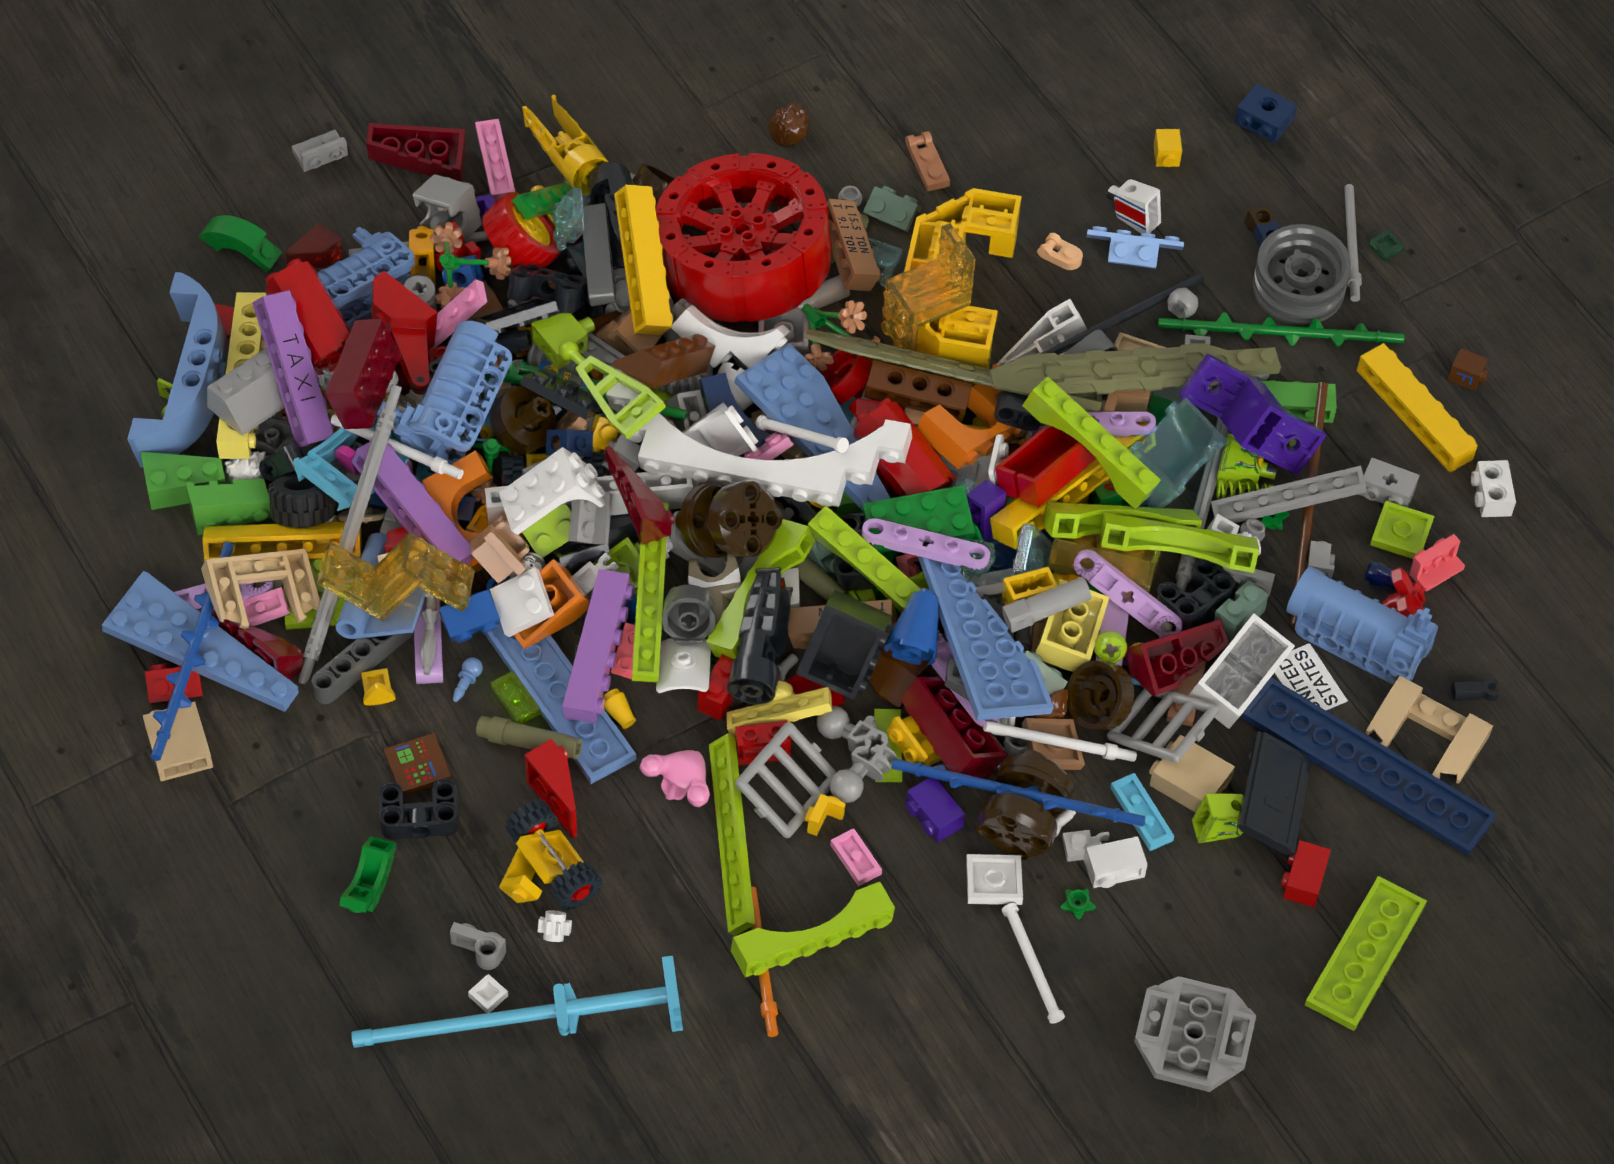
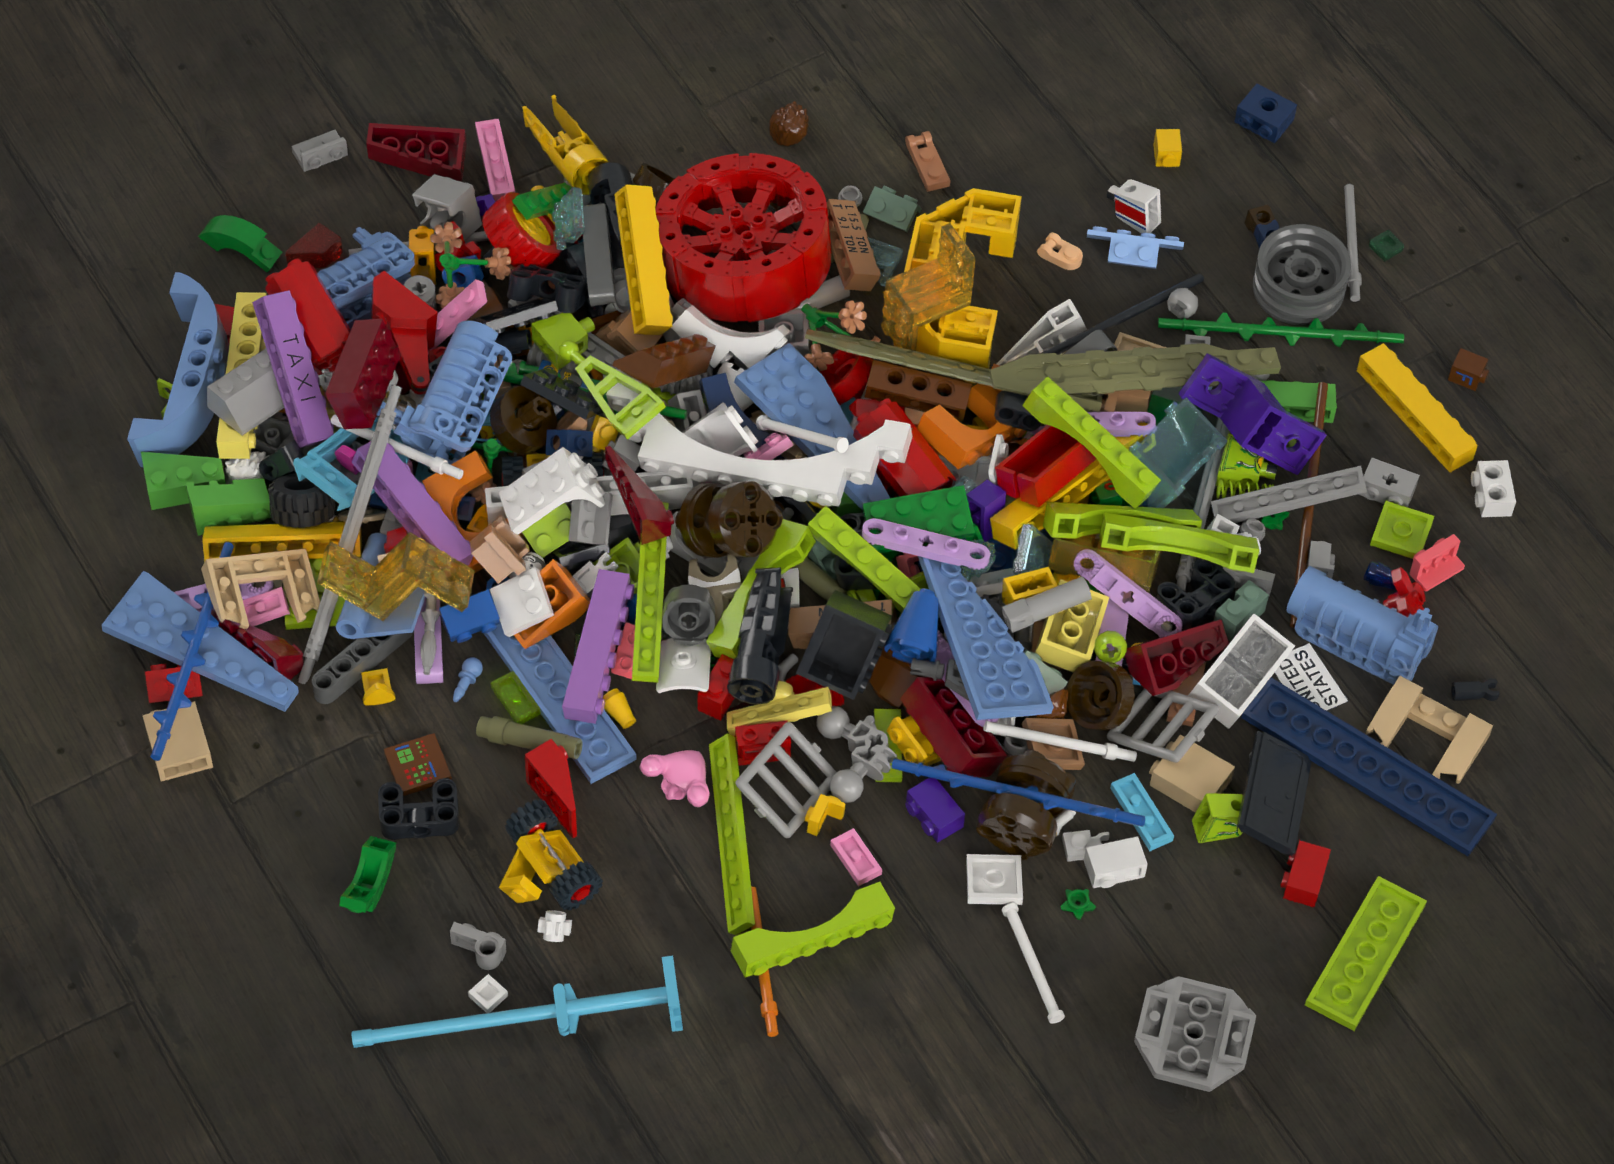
(928, 669): none -> dark grey pin

